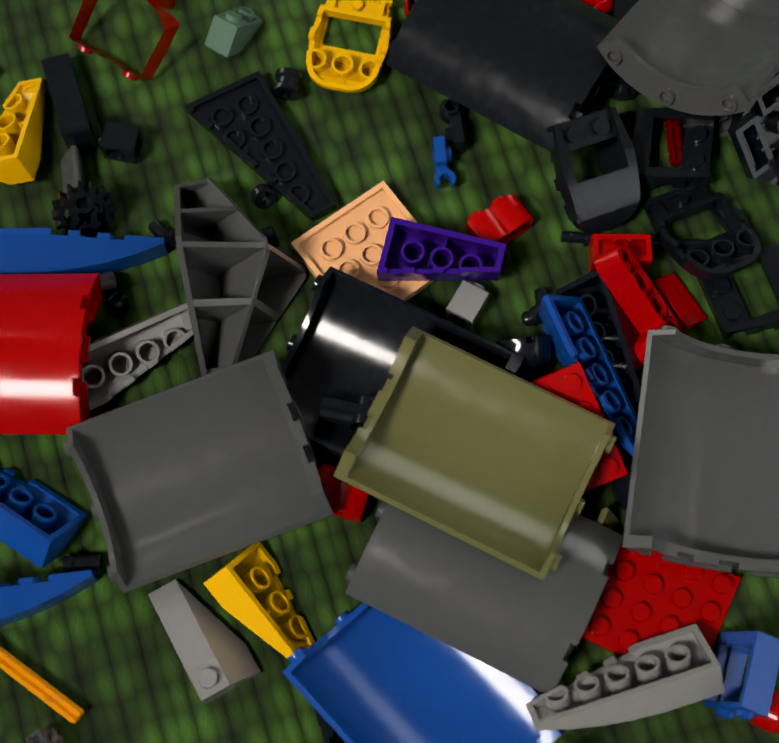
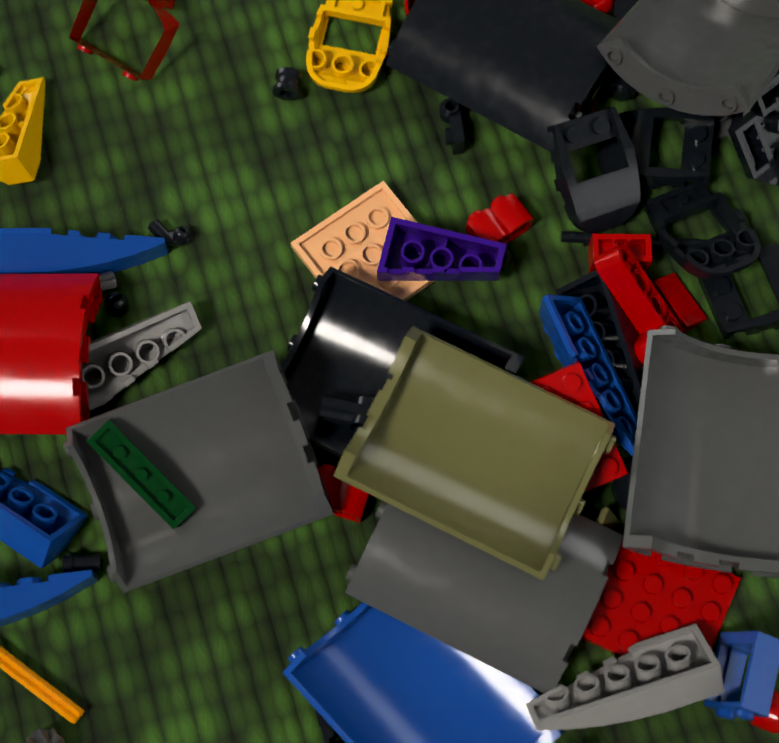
(69, 103): black beam -> none
(72, 168): dark grey slope -> none
(83, 209): black gear -> none
(121, 142): black brick -> none
(141, 474): none -> dark green plate
(207, 647): light grey wedge -> none
(229, 275): dark grey panel -> none
(232, 31): sand green slope -> none
(255, 596): yellow wedge -> none
(258, 132): black wing -> none
(265, 202): black hinge -> none
(271, 236): black hinge -> none
(441, 158): blue plate -> none
(467, 305): light grey brick -> none
(532, 316): black arm -> none
(536, 351): black cylinder -> none
(674, 141): dark red axle -> none

